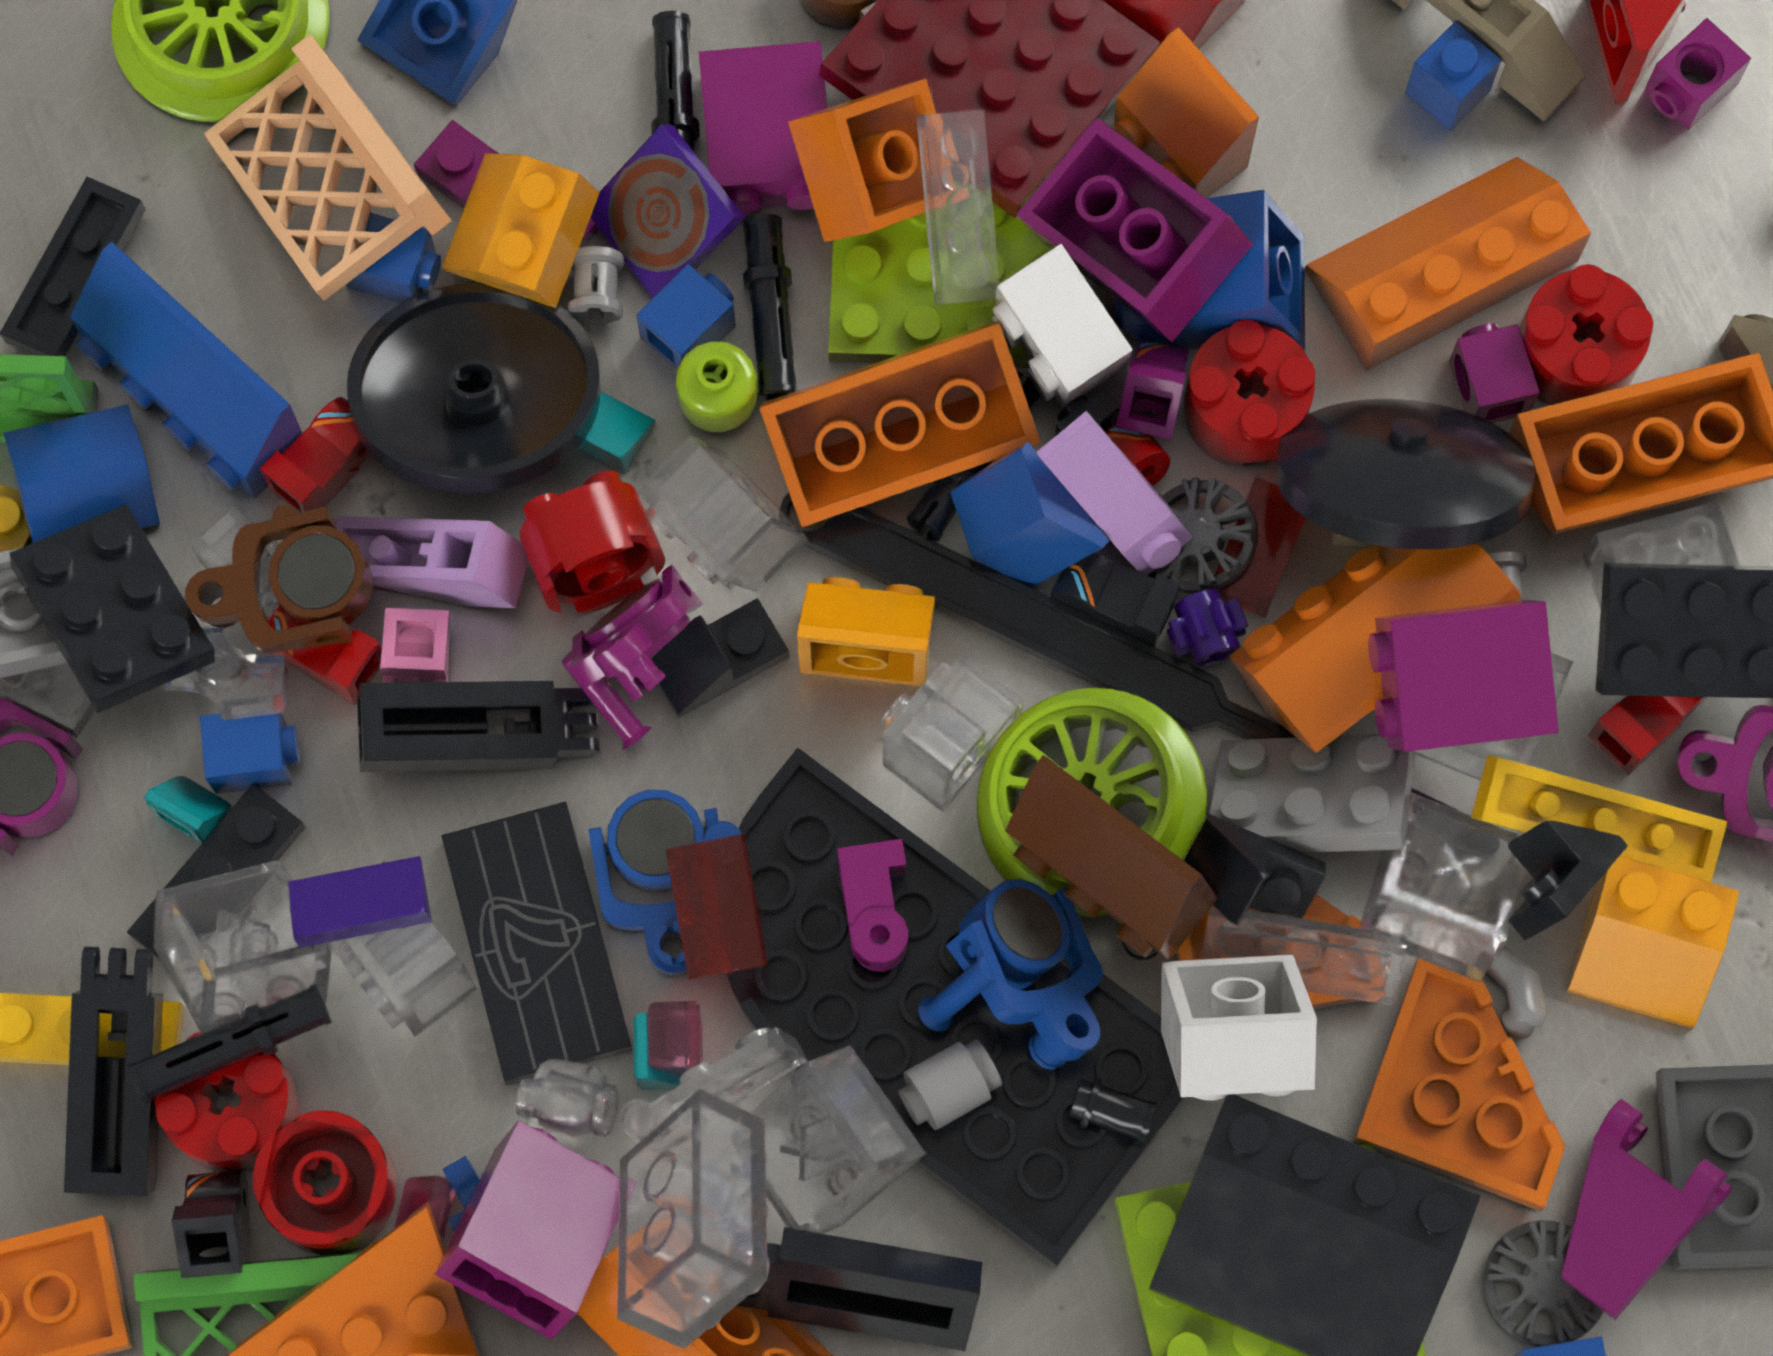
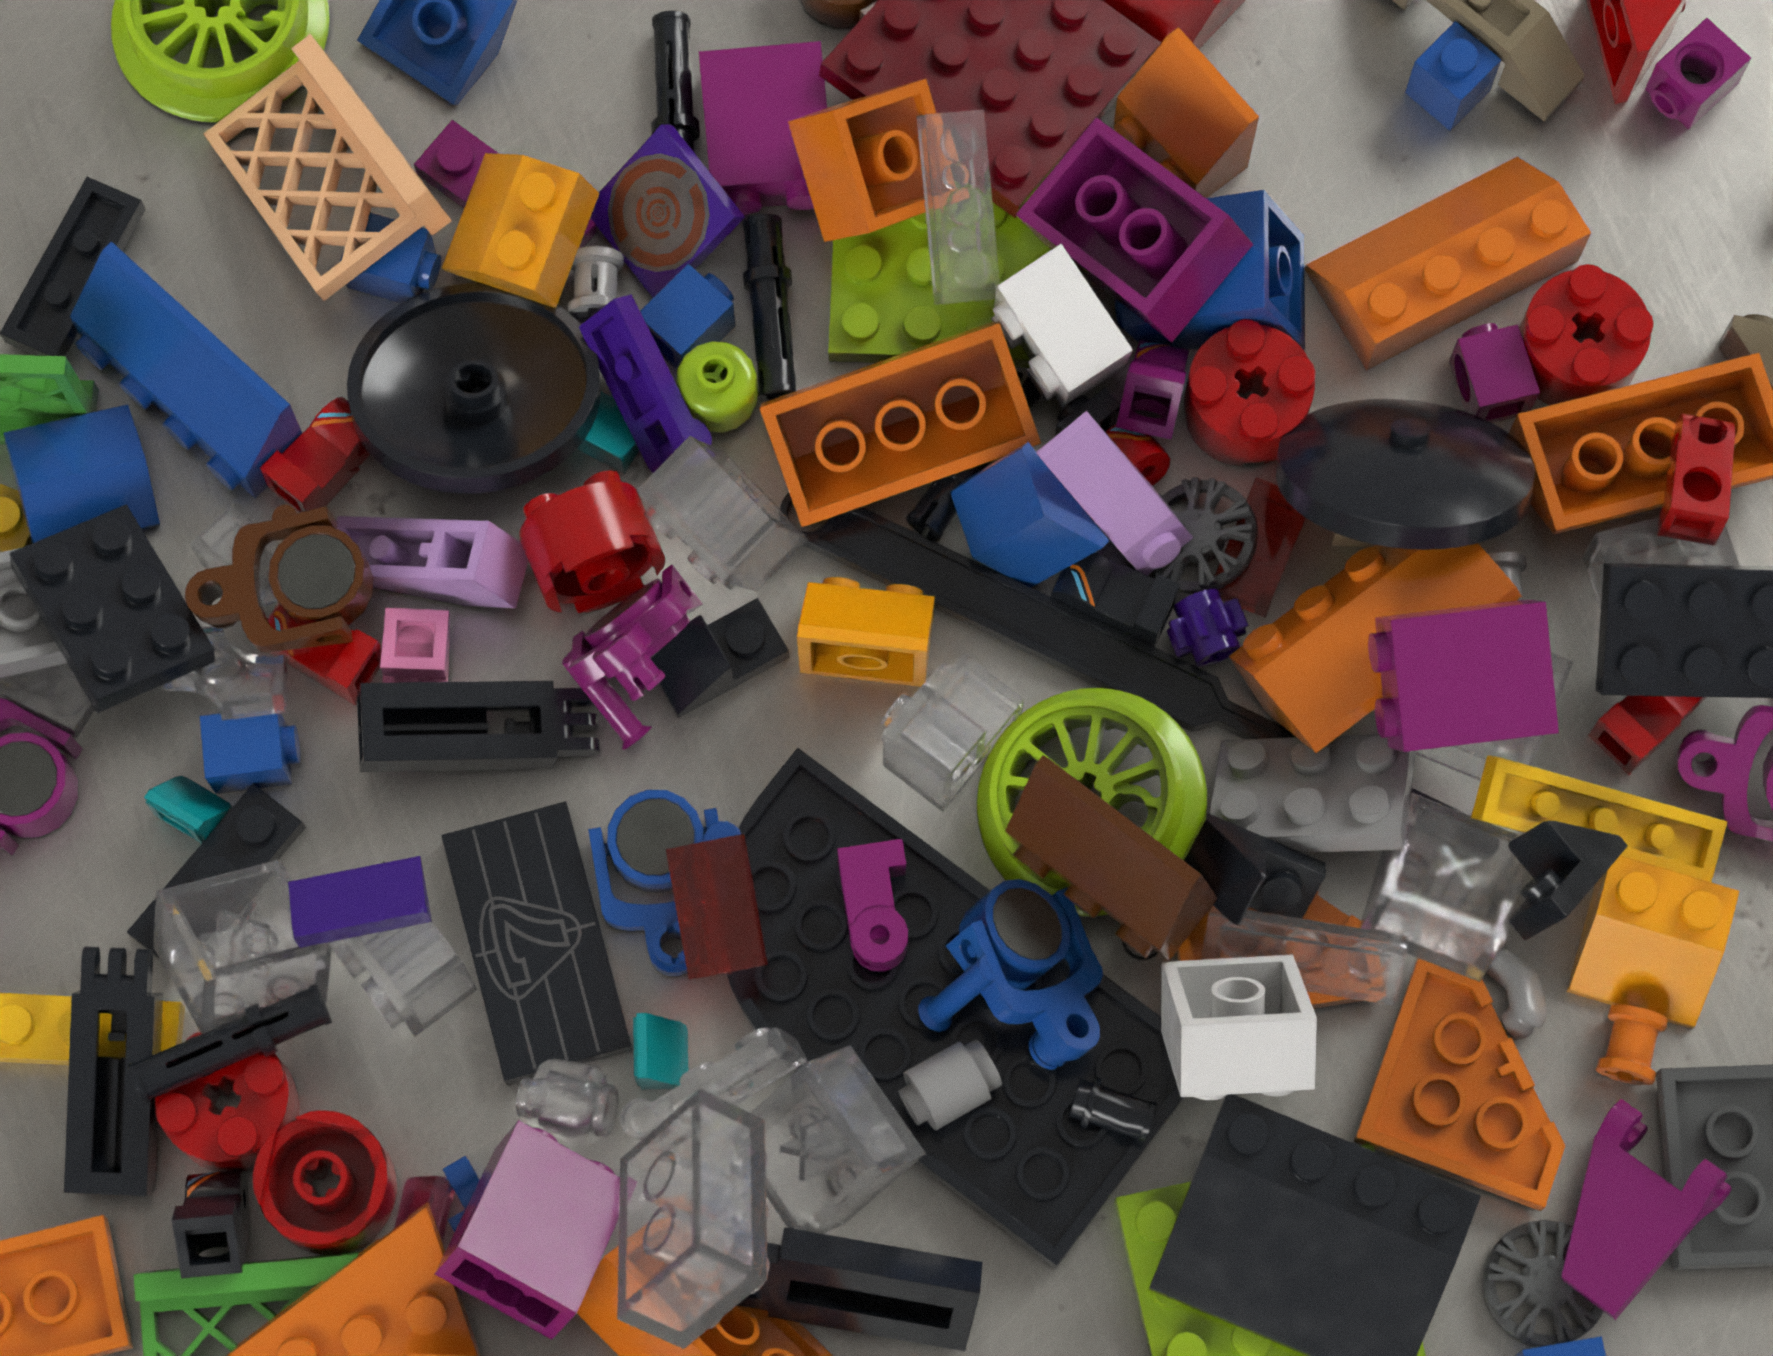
(640, 381): none -> dark purple plate
(675, 1036): clear pink slope -> none
(1631, 1044): none -> orange bush
(1698, 480): none -> red leg

